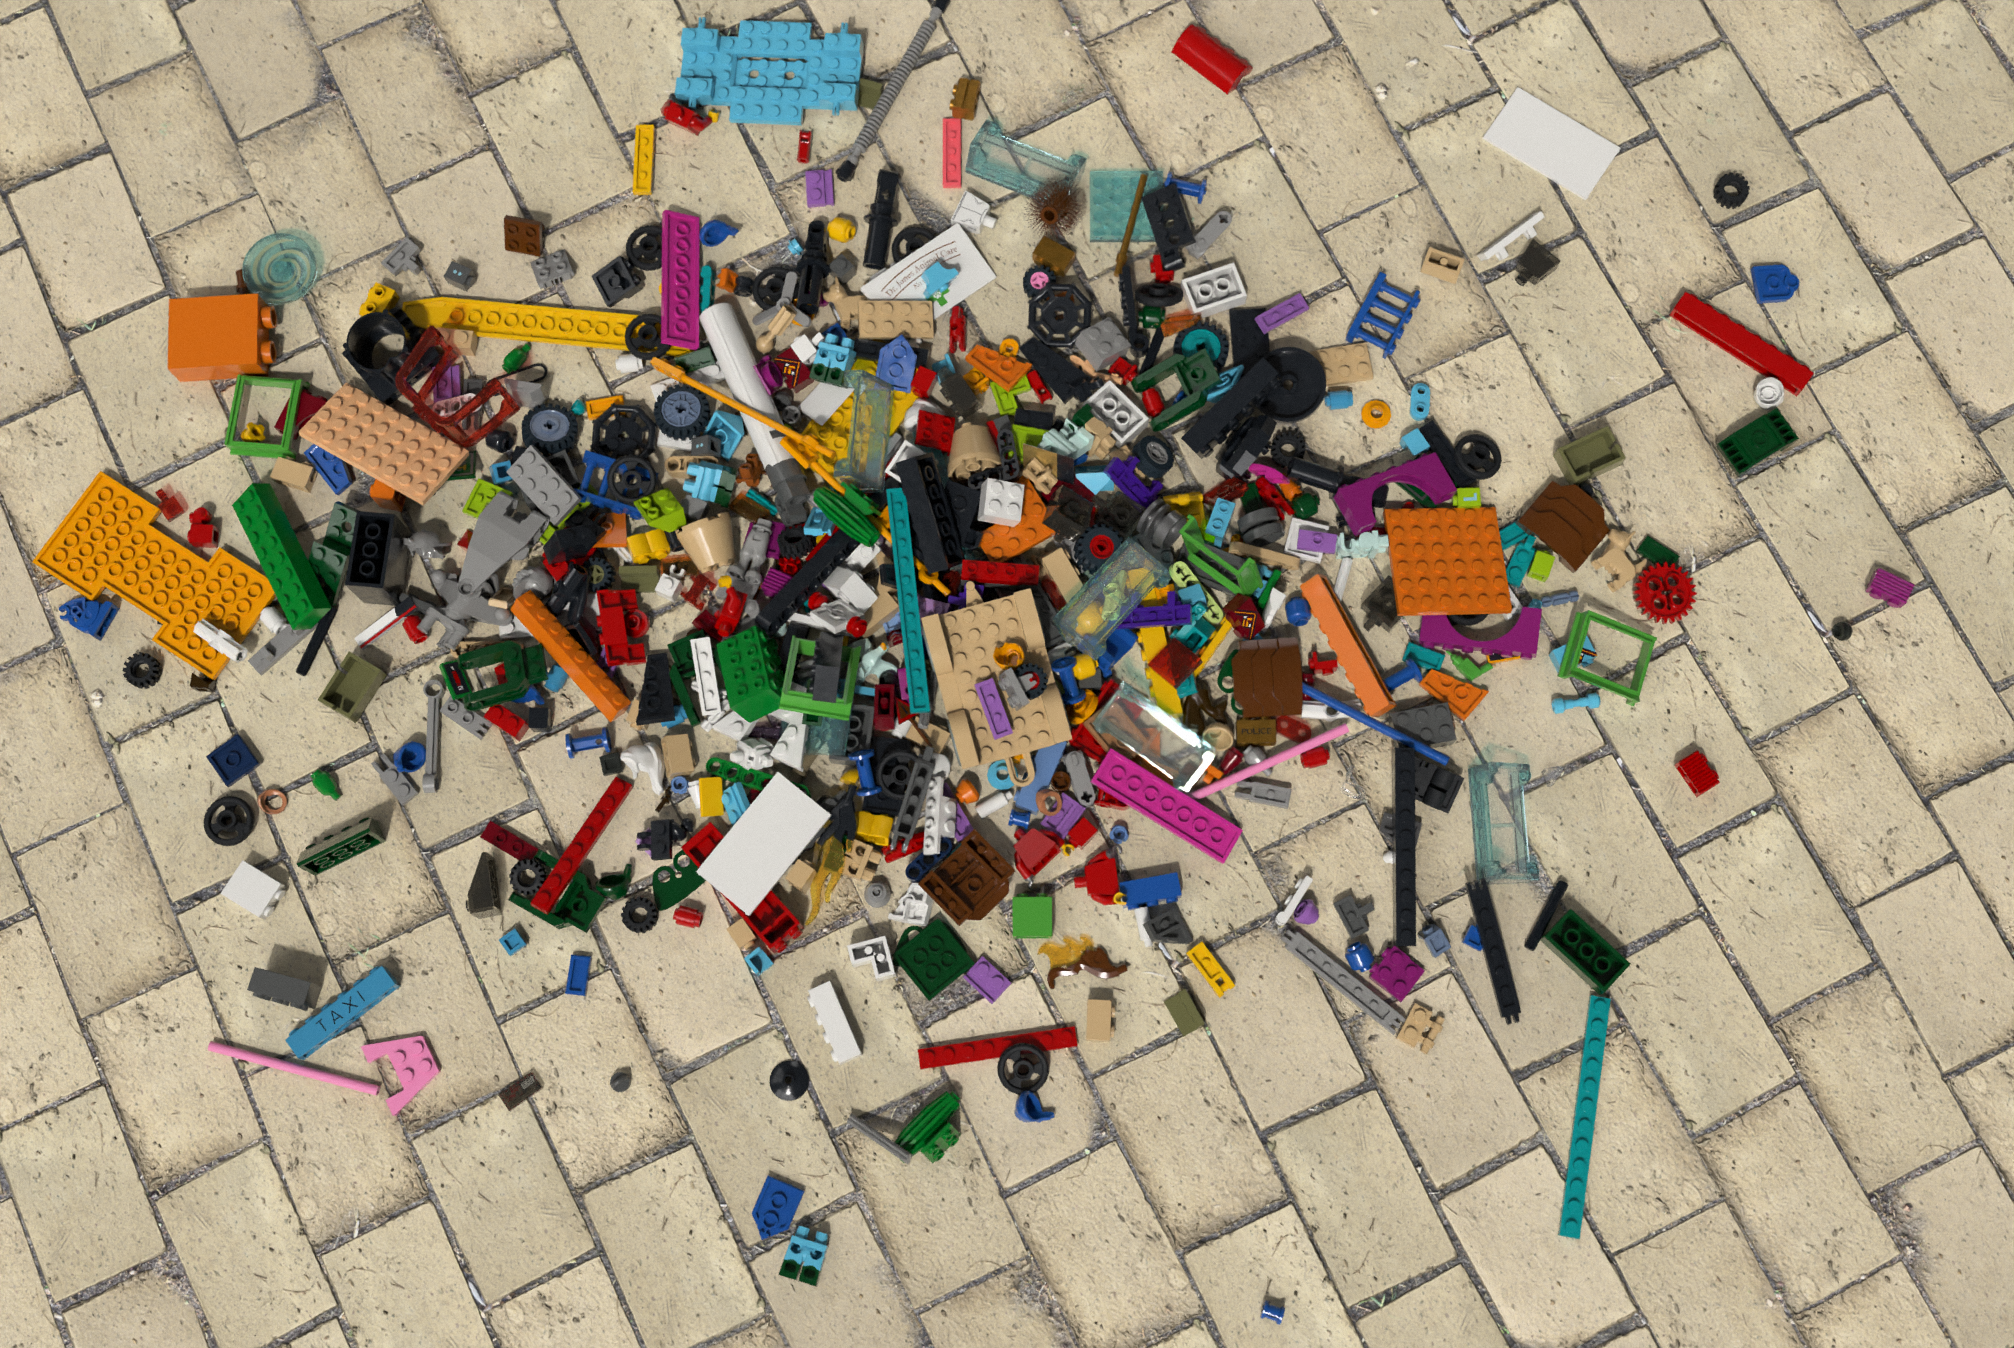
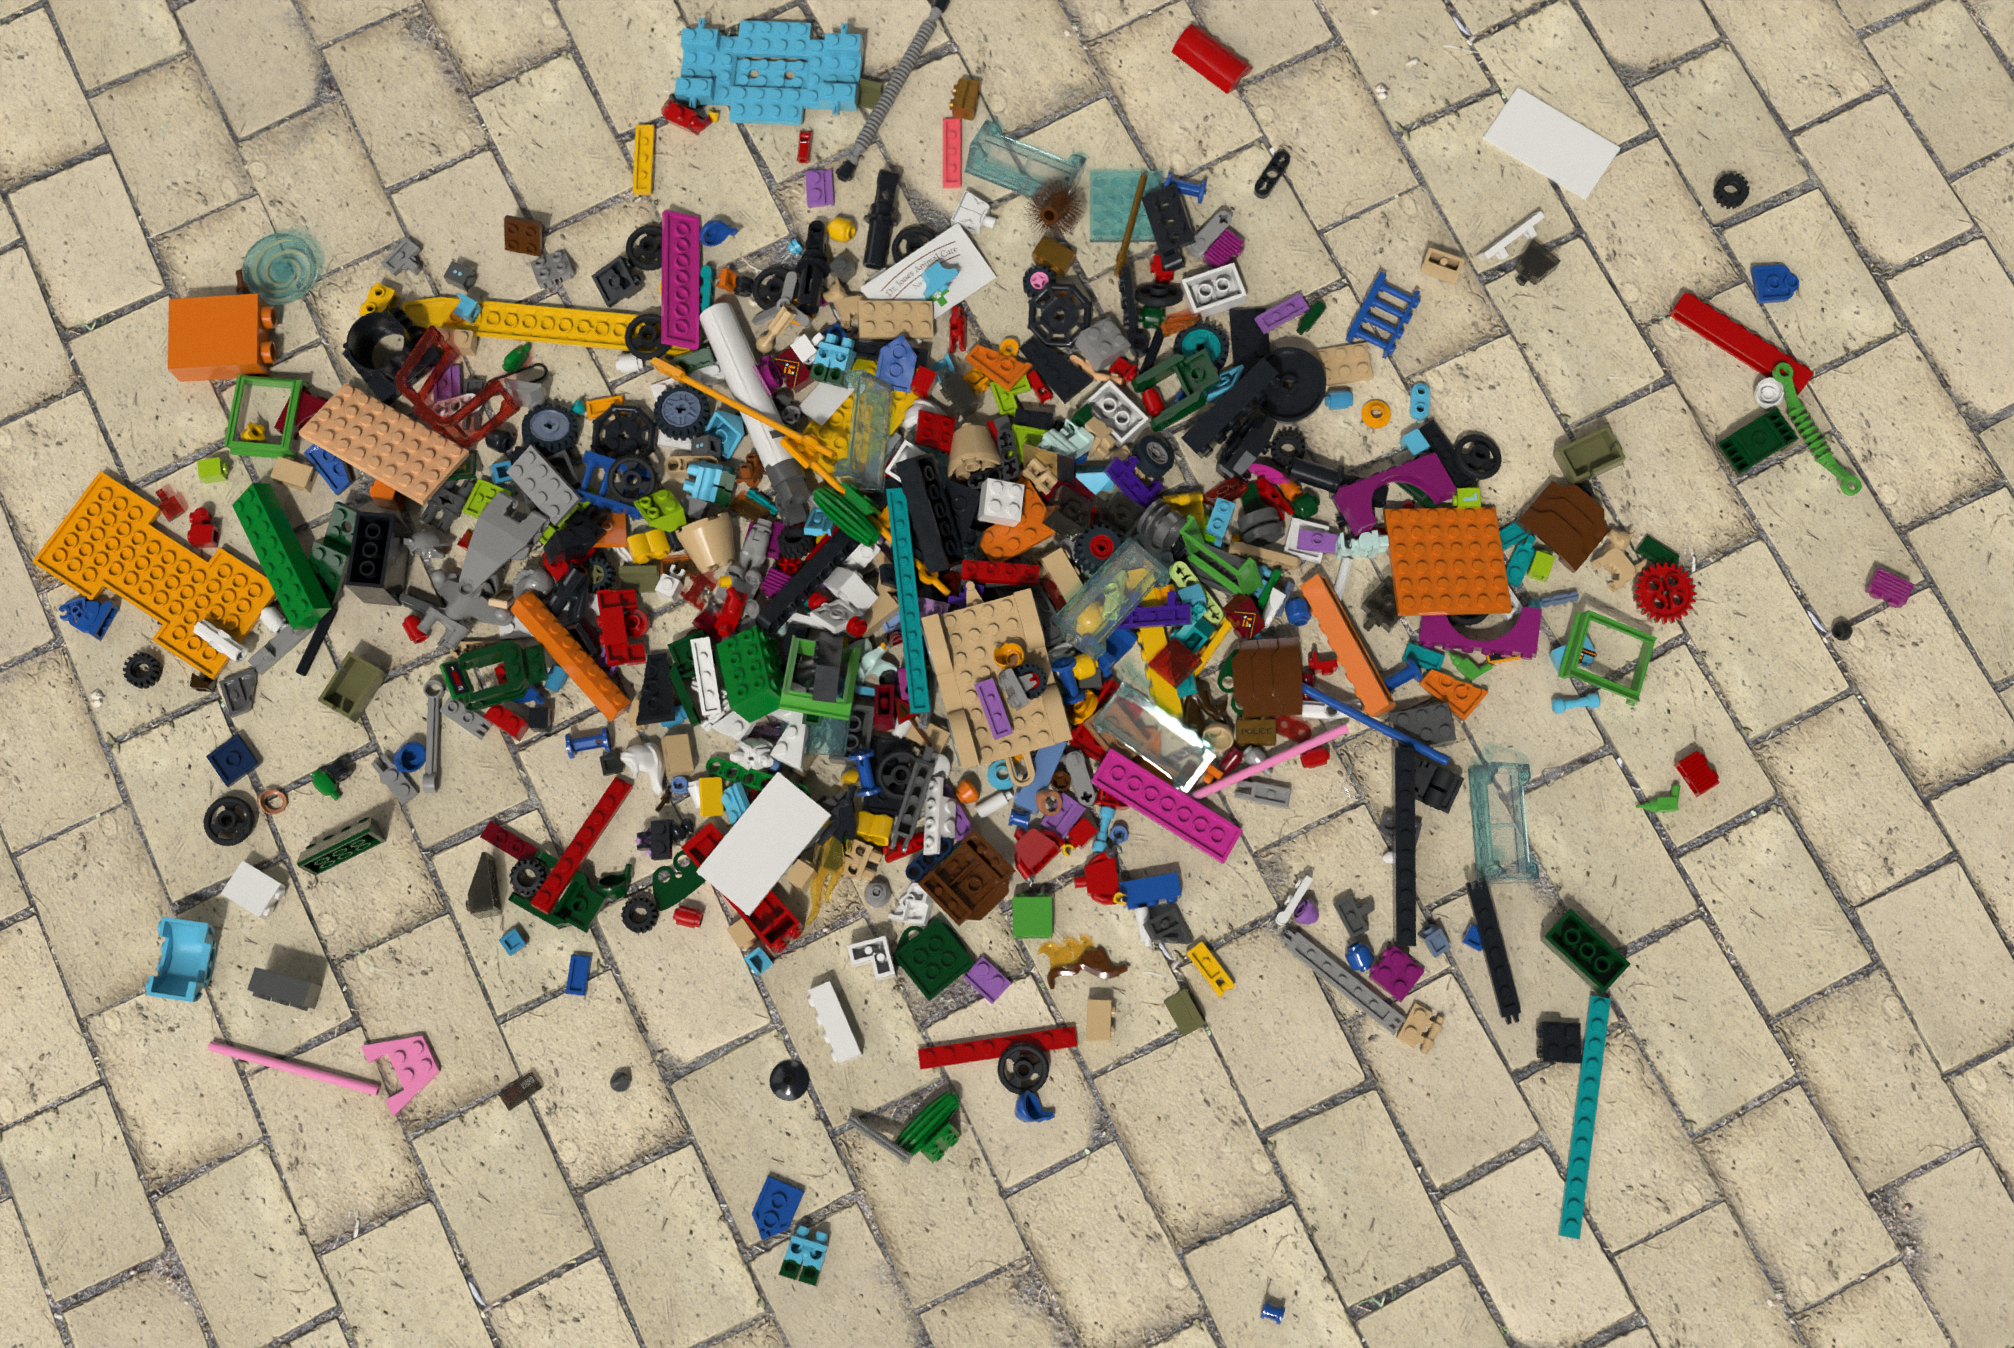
(185, 960): none -> medium azure cylinder
(212, 470): none -> lime brick
(239, 692): none -> flat silver wing
(340, 770): none -> black wheel
(342, 1013): dark azure brick -> none
(385, 623): sticker -> none
(450, 511): none -> dark grey pin
(467, 308): none -> medium azure panel
(776, 767): none -> medium blue plate
(1082, 389): black piece -> none
(1106, 814): none -> medium azure piece
(1179, 548): none -> black wheel
(1224, 250): none -> magenta brick
(1271, 183): none -> black beam
(1287, 587): none -> sand blue axle
(1311, 317): none -> dark green cylinder
(1546, 915): black axle -> none
(1559, 1042): none -> black plate
(1663, 804): none -> bright green piece
(1795, 409): none -> bright green piece

